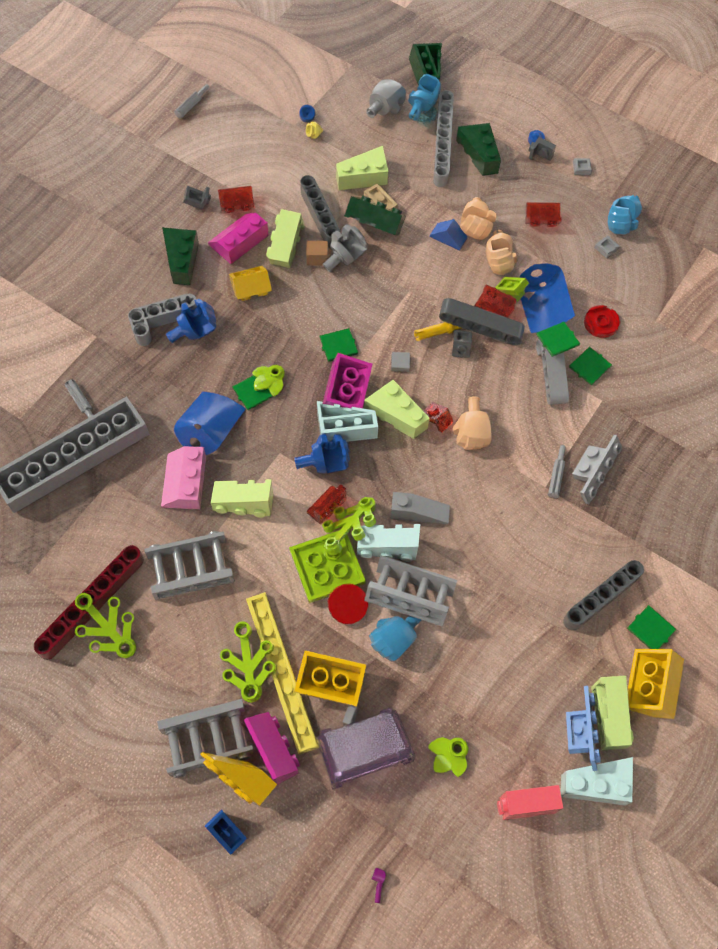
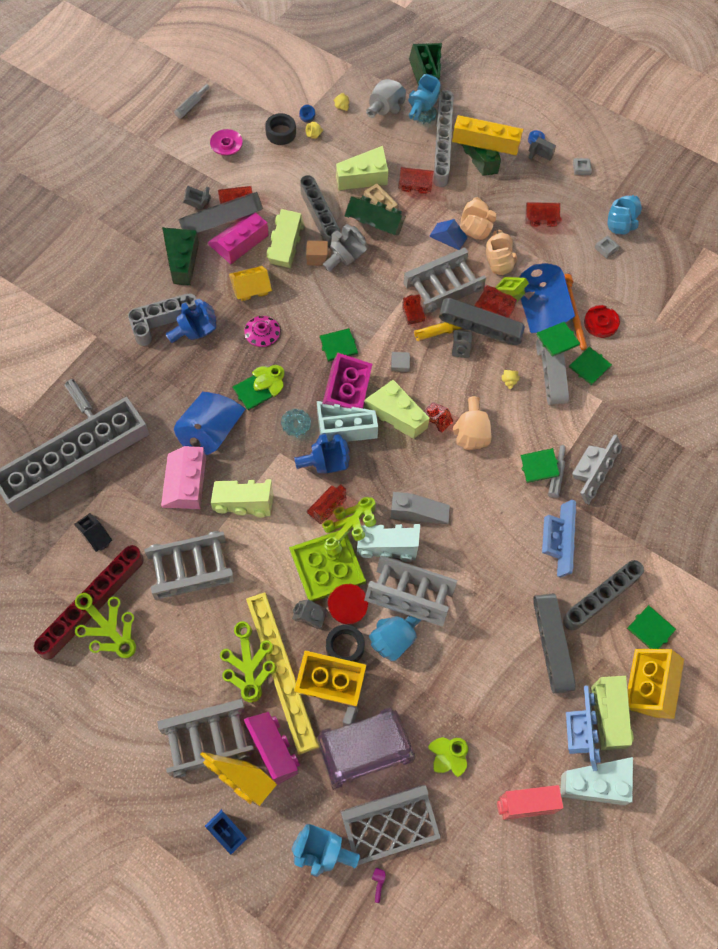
(93, 532): none -> black slope
(222, 213): none -> dark grey beam
(226, 142): none -> dark pink dish
(262, 337): none -> dark pink dish
(280, 138): none -> black tyre
(288, 420): none -> clear light blue gear
(309, 613): none -> dark grey bracket
(321, 850): none -> dark azure piece
(342, 102): none -> light yellow plate
(345, 629): none -> black tyre
(383, 805): none -> light grey fence
(413, 309): none -> clear red bracket
(415, 179): none -> clear red bracket
(444, 265): none -> light grey fence
(487, 135): none -> yellow slope
(510, 378): none -> light yellow plate
(540, 465): none -> green piece
(554, 643): none -> dark grey beam
(559, 538): none -> medium blue bracket
(576, 320): none -> orange piece

